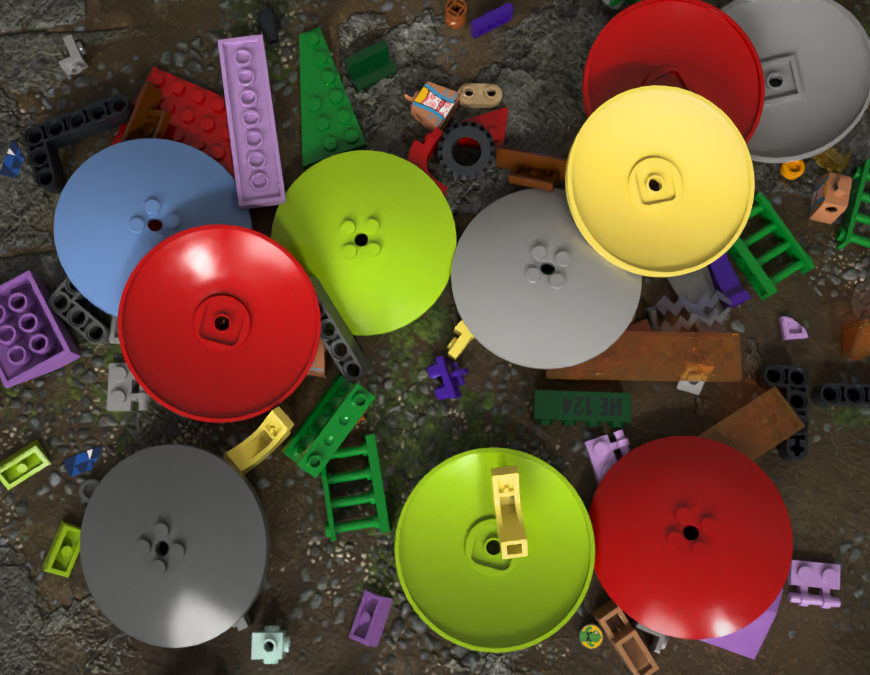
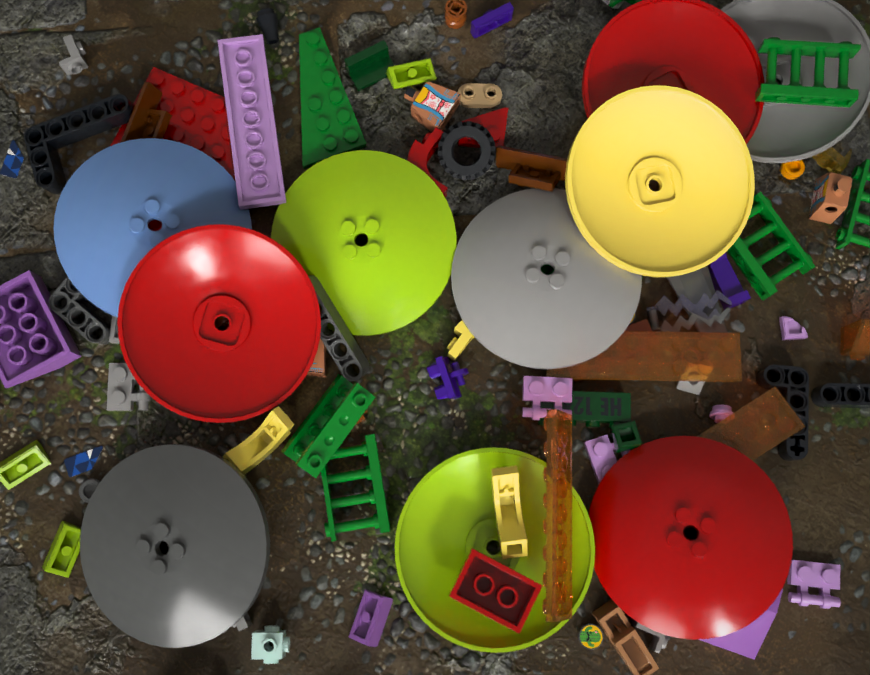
(411, 73): none -> lime slope
(495, 590): none -> red brick
(545, 389): none -> lavender plate
(558, 521): none -> clear orange plate
(625, 436): none -> dark green slope
(720, 412): none -> lavender plate
(795, 92): none -> green fence

